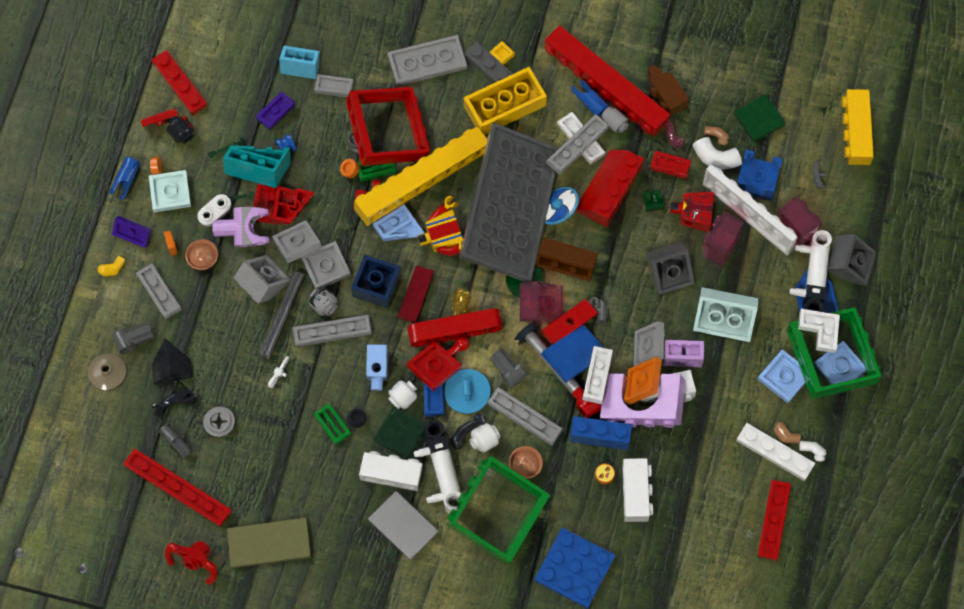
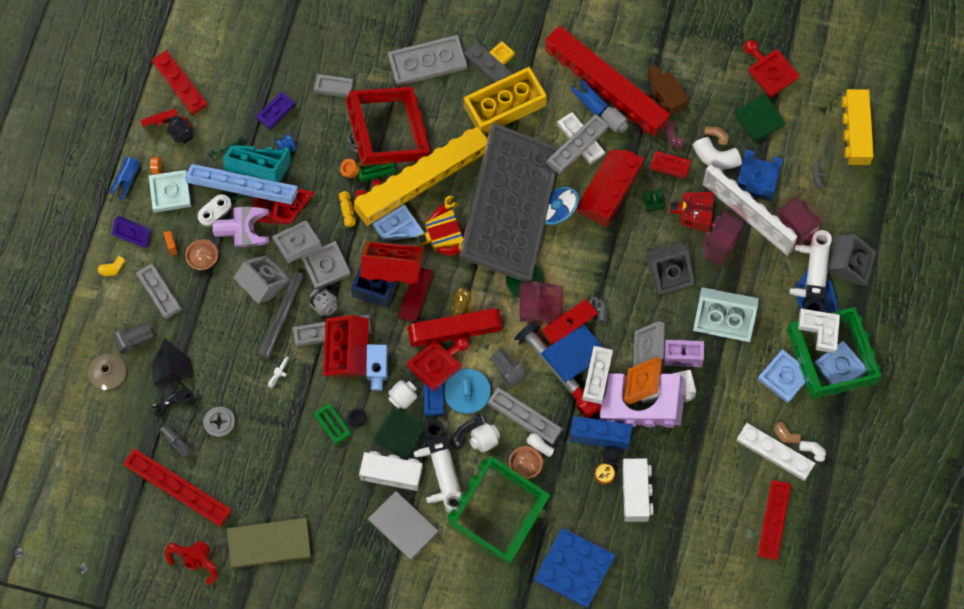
(241, 184): none -> light blue plate
(299, 62): medium azure brick -> none
(345, 346): none -> red slope
(347, 209): none -> yellow axle
(391, 262): none -> red slope
(536, 442): none -> white arm
(566, 259): reddish brown brick -> none
(611, 455): none -> black plate
(770, 72): none -> red plate

